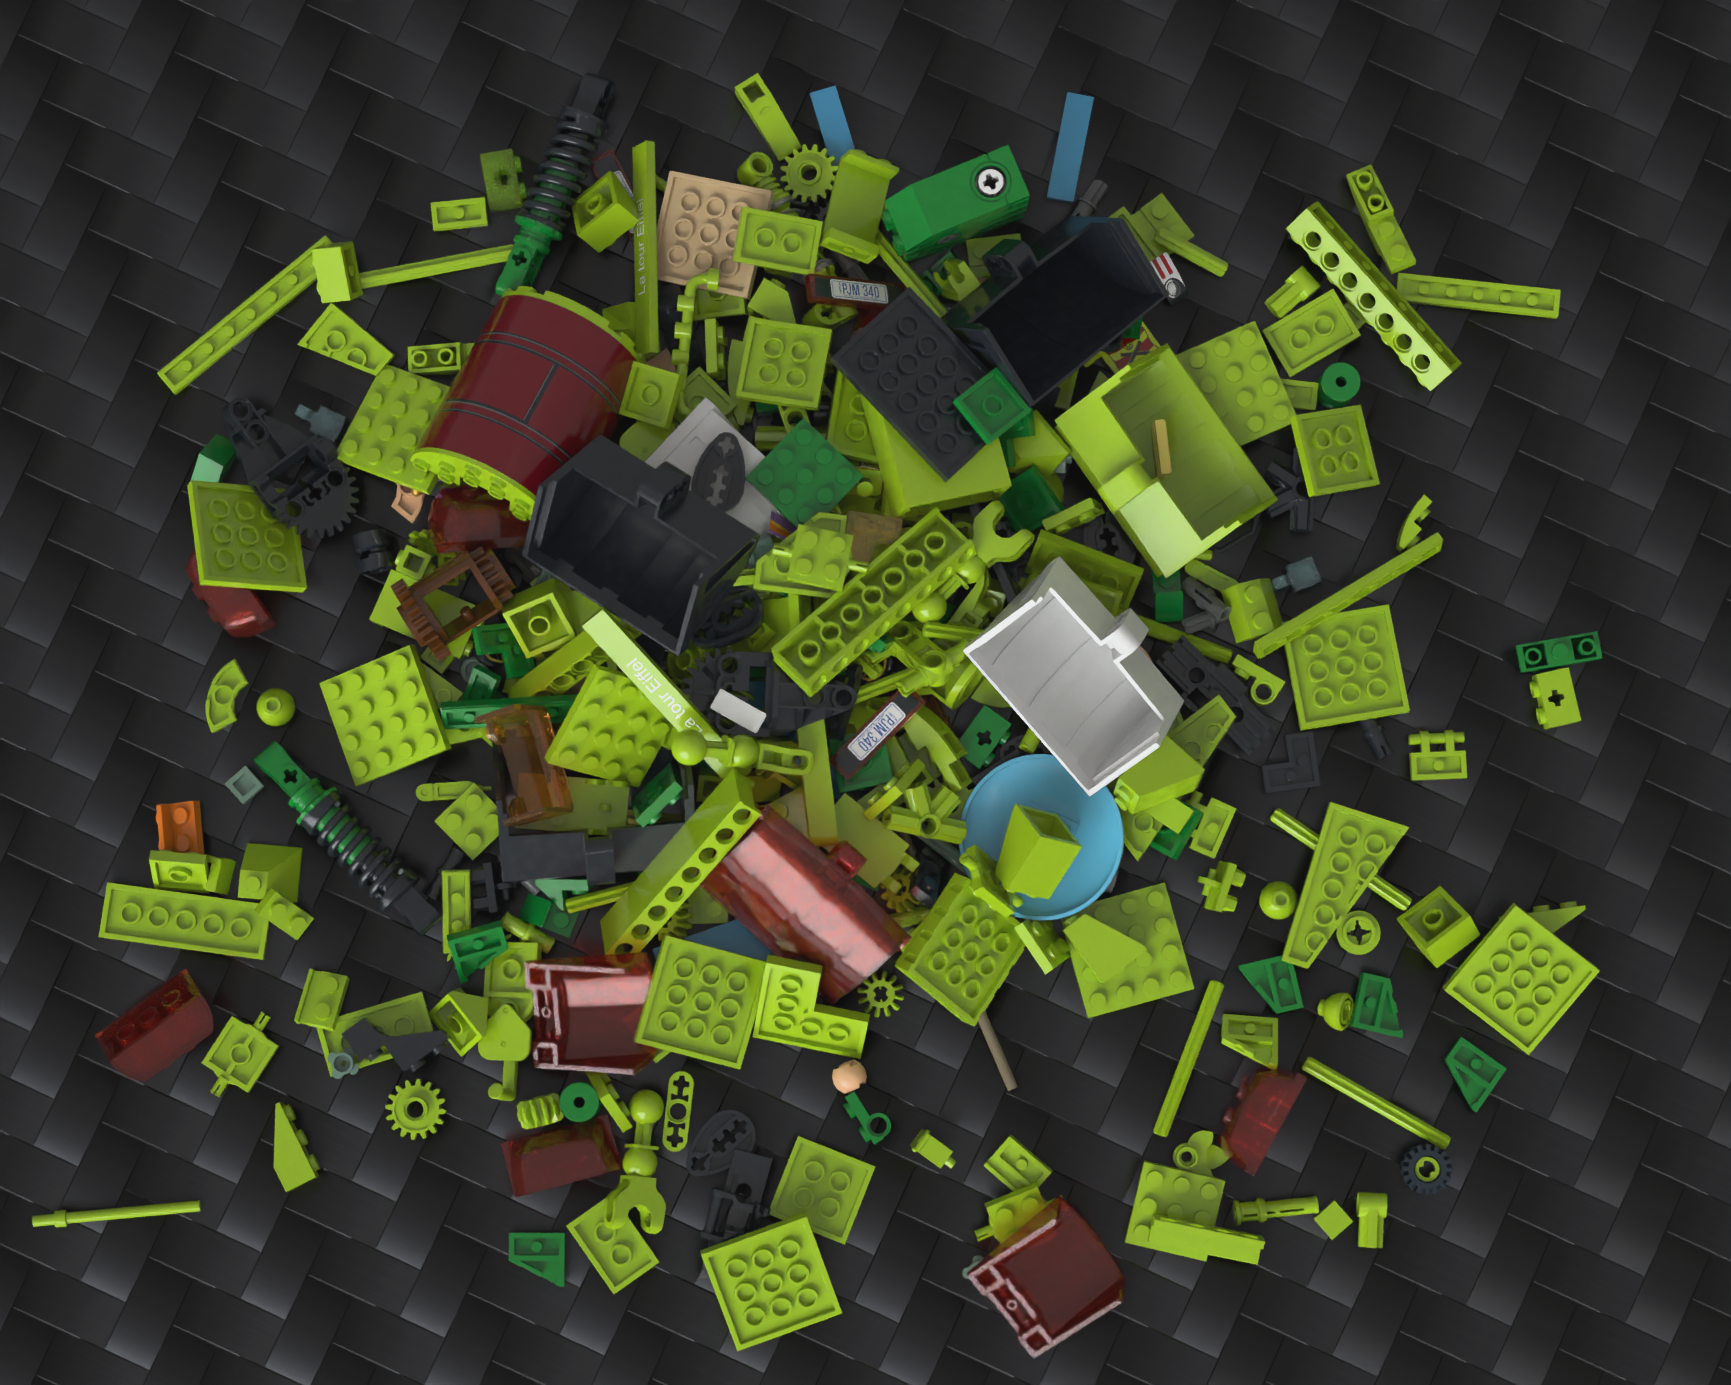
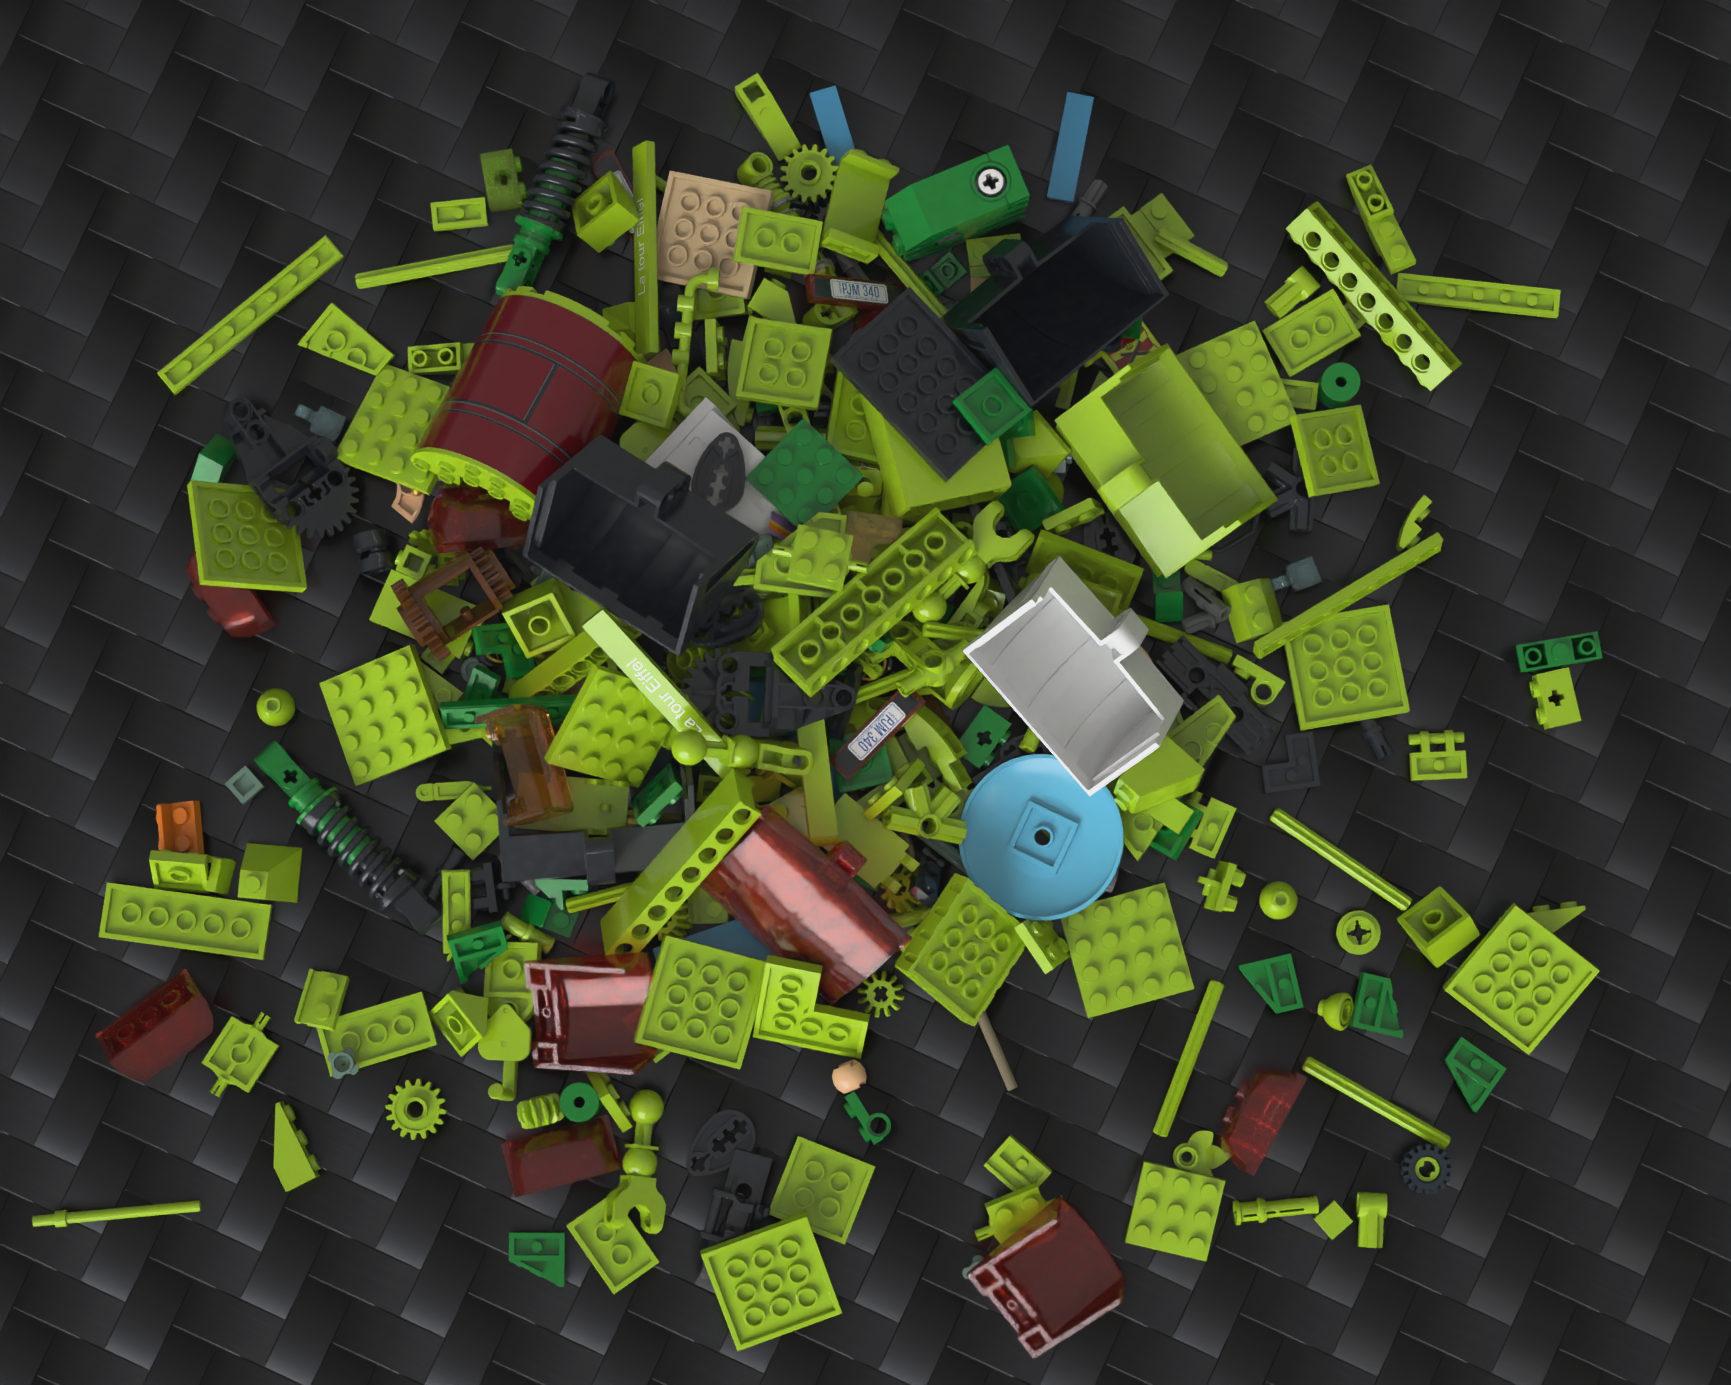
(223, 694): lime tile -> none
(284, 914): lime plate -> none
(336, 272): lime brick -> none
(405, 1049): black arch -> none
(668, 1131): lime beam -> none
(738, 711): white sticker -> none
(932, 1149): lime piece -> none
(959, 281): lime hinge -> none
(986, 883): lime plate -> none
(1035, 852): lime slope -> none
(1101, 946): lime slope -> none
(1161, 448): light yellow tile -> none
(1170, 278): sticker -> none
(1205, 1239): lime fence -> none
(1252, 1037): lime wing -> none
(1342, 866): lime wing -> none

